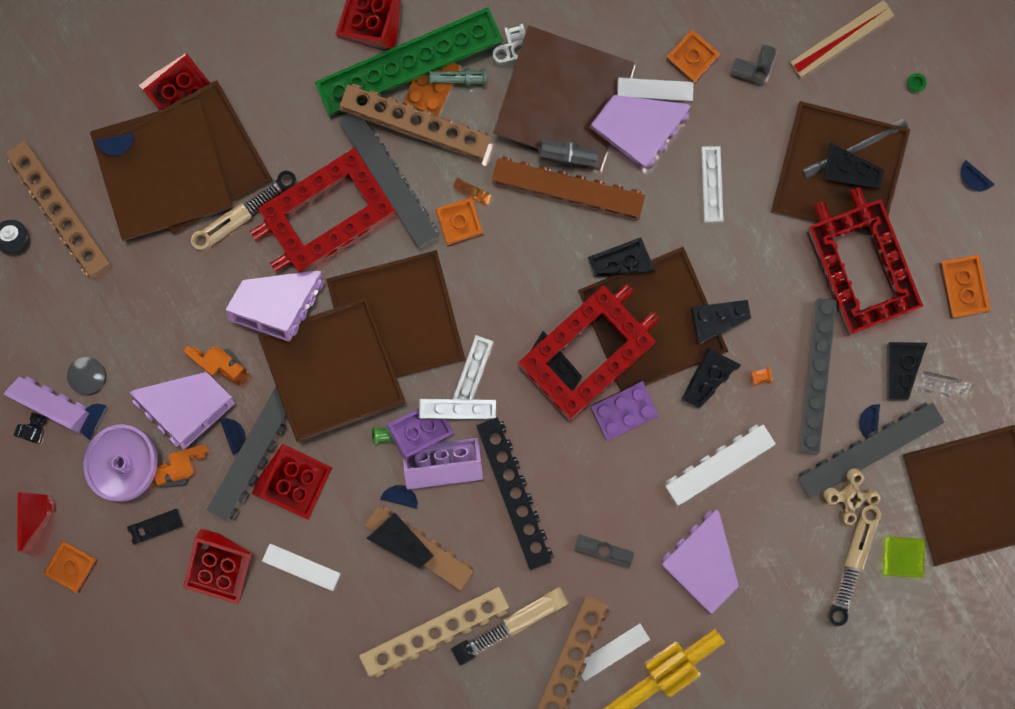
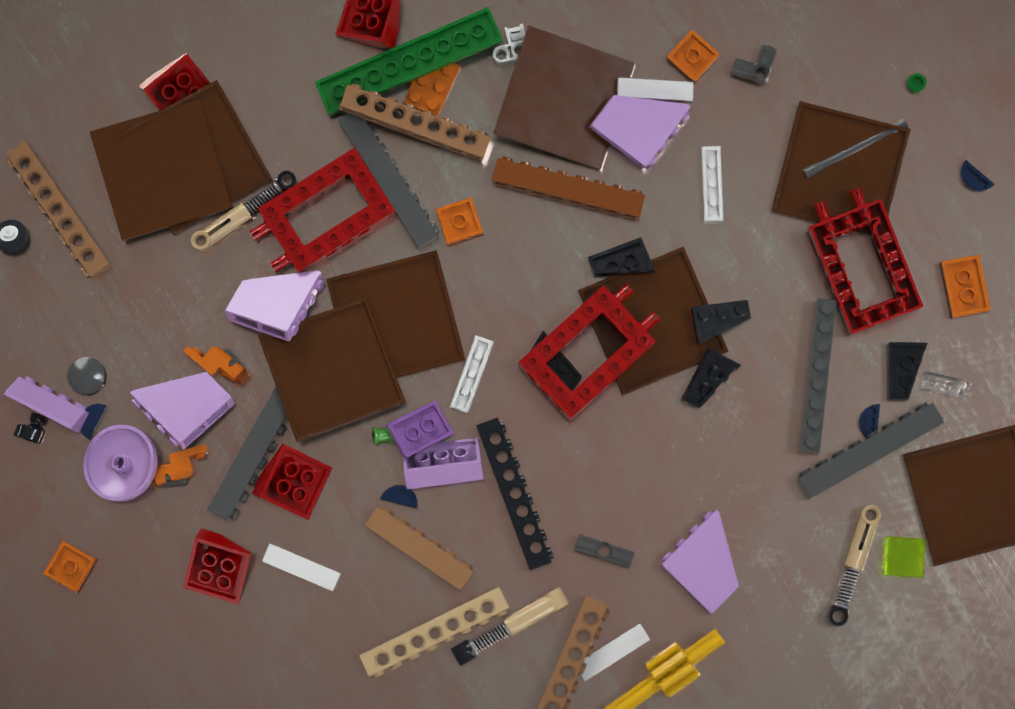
(32, 518): red slope -> none
(116, 145): dark blue tile -> none
(156, 526): black plate -> none
(234, 433): dark blue tile -> none
(401, 541): black wing -> none
(457, 409): white tile -> none
(467, 77): sand green pin -> none
(471, 191): clear orange piece -> none
(568, 153): dark grey piece -> none
(624, 410): medium lavender plate -> none
(720, 465): white brick -> none
(761, 376): orange bush -> none
(842, 39): tan tile -> none
(849, 169): black wing -> none
(851, 496): tan gear -> none

